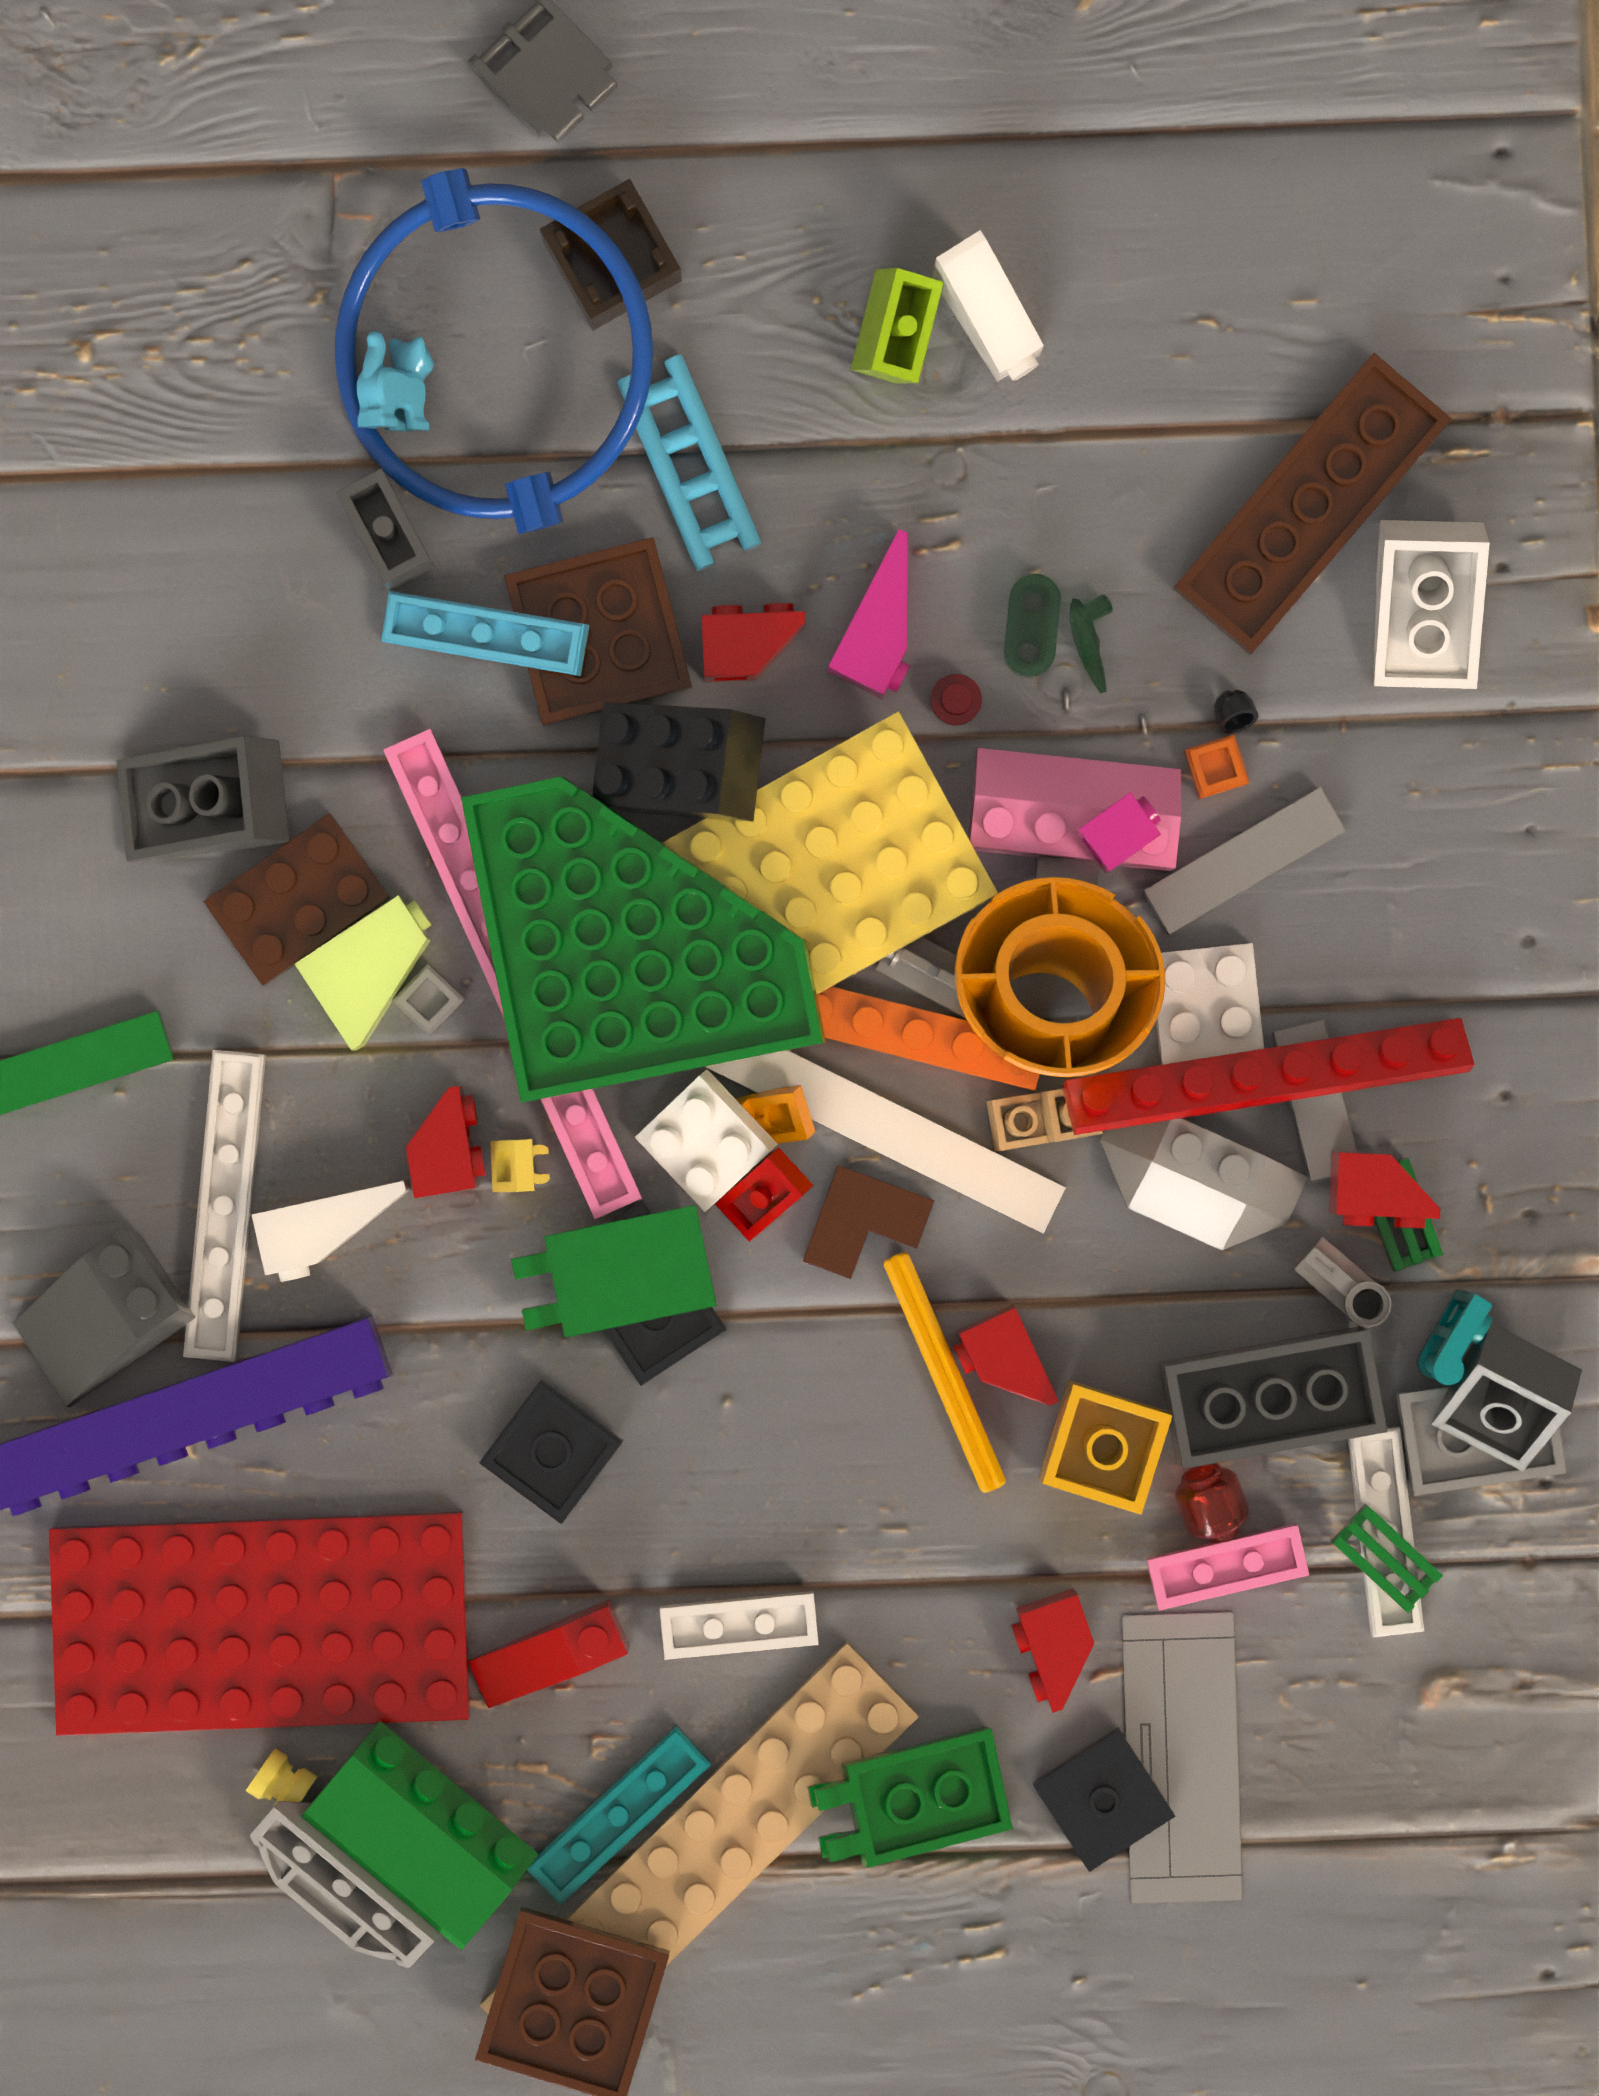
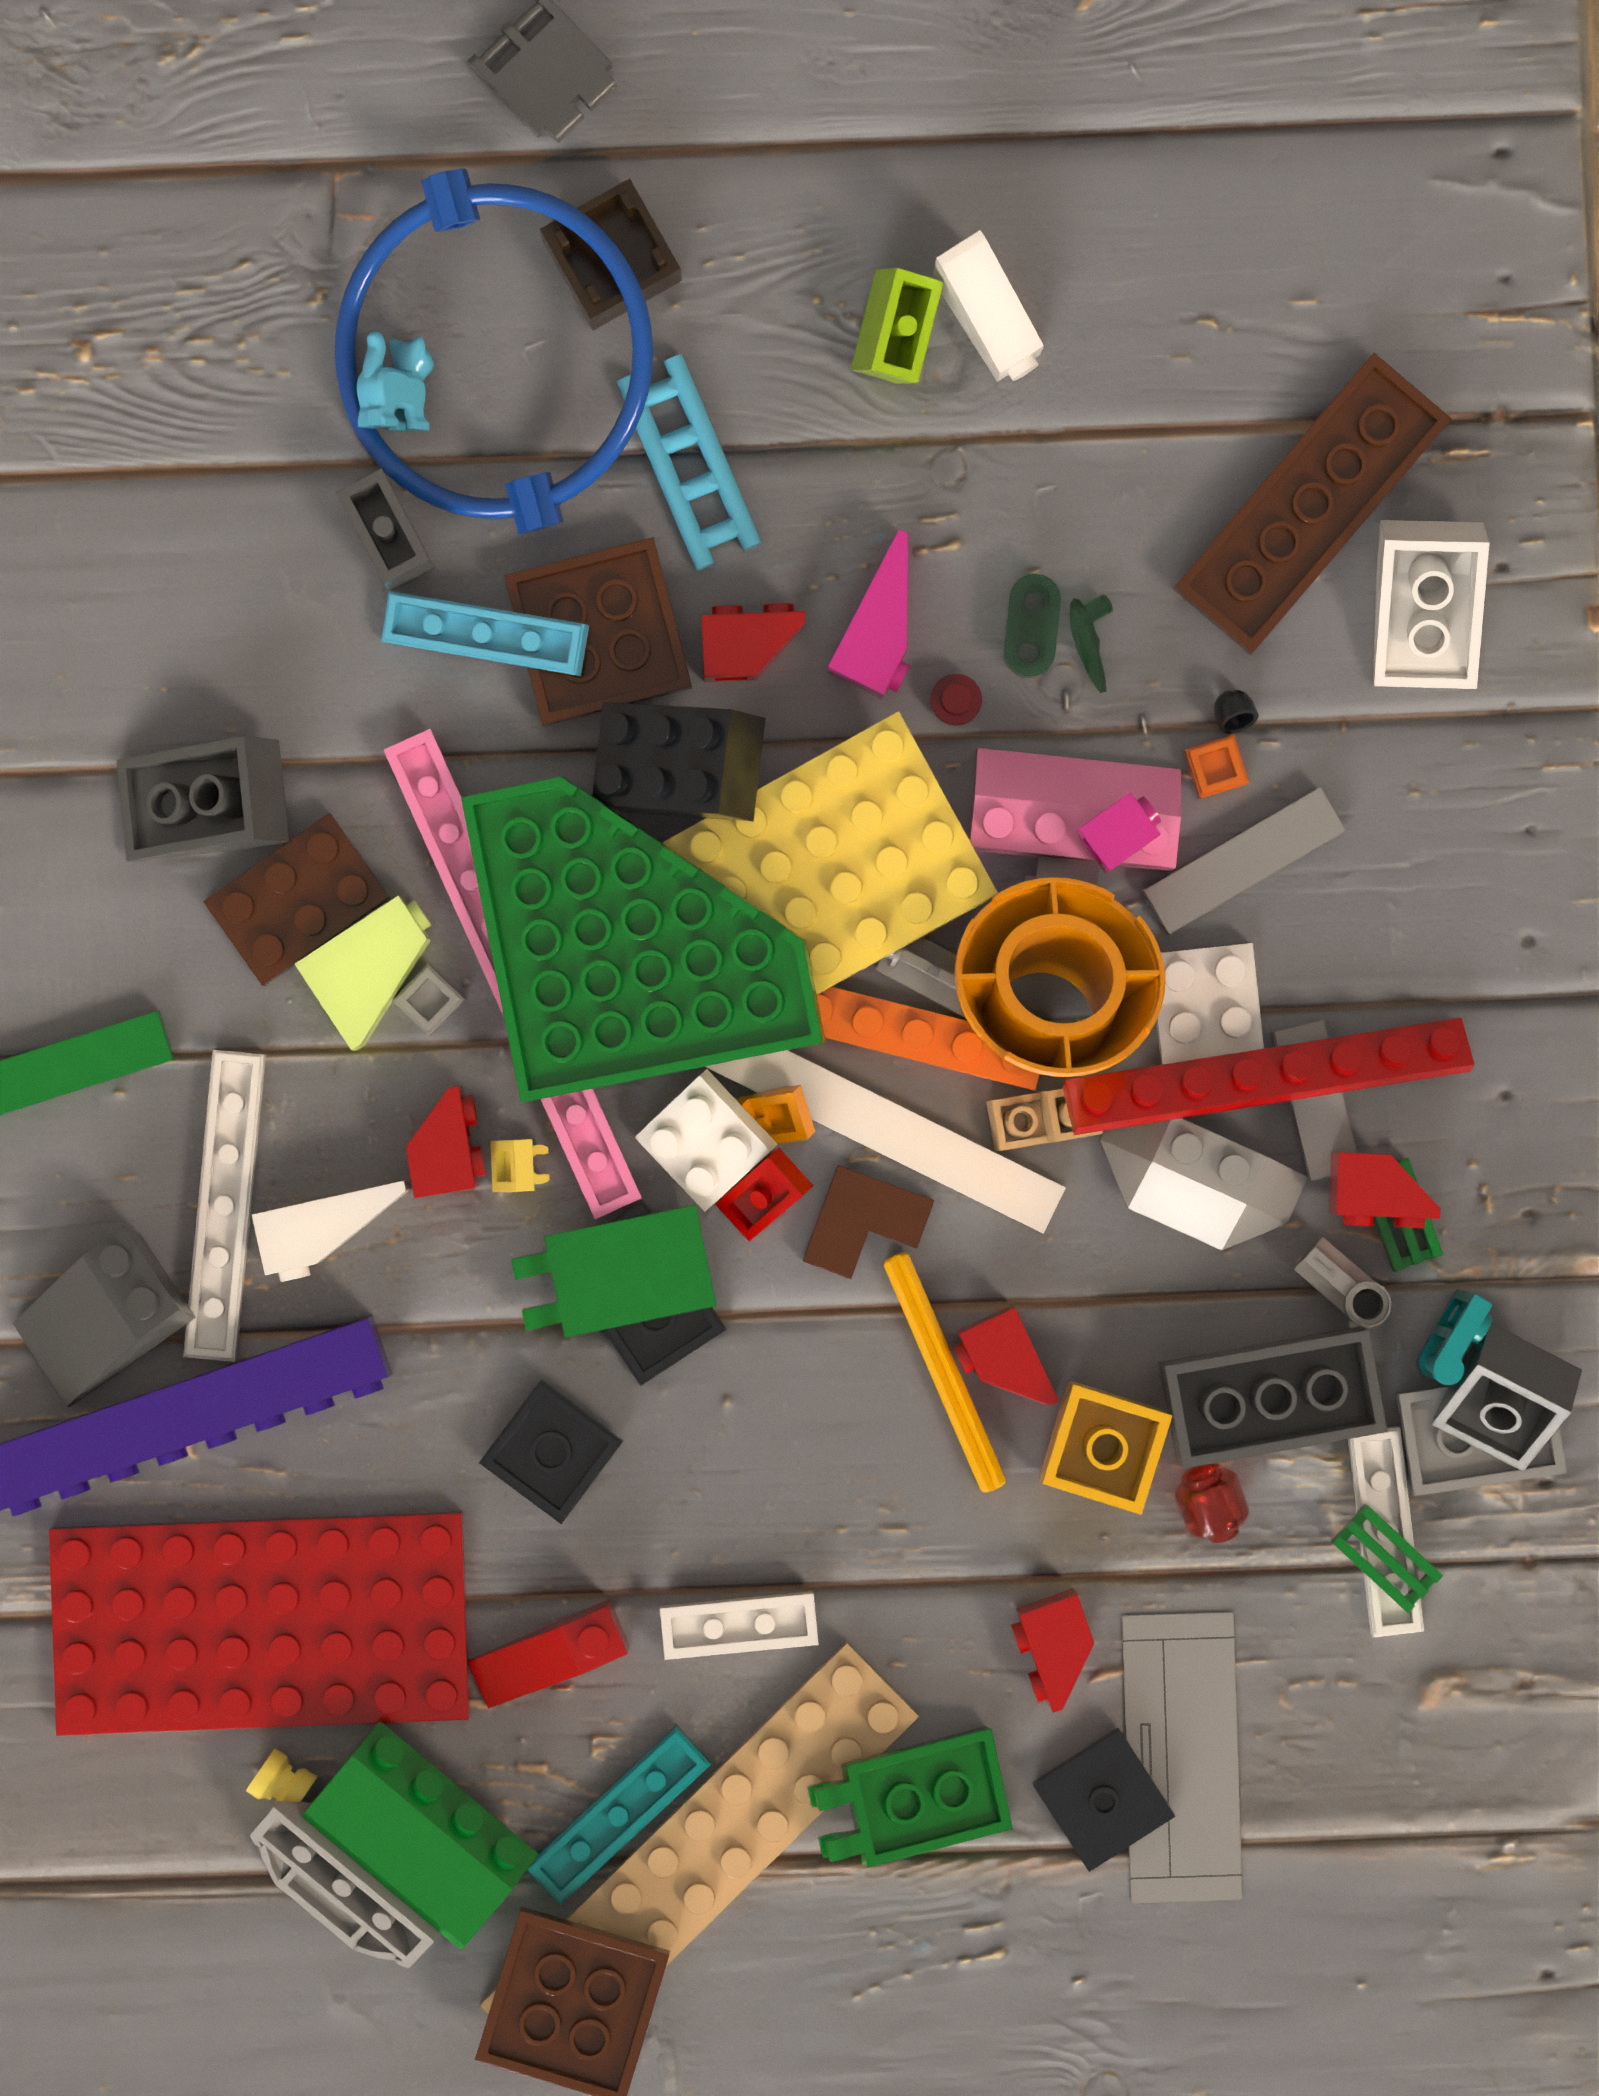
(1227, 1566): bright pink plate -> none

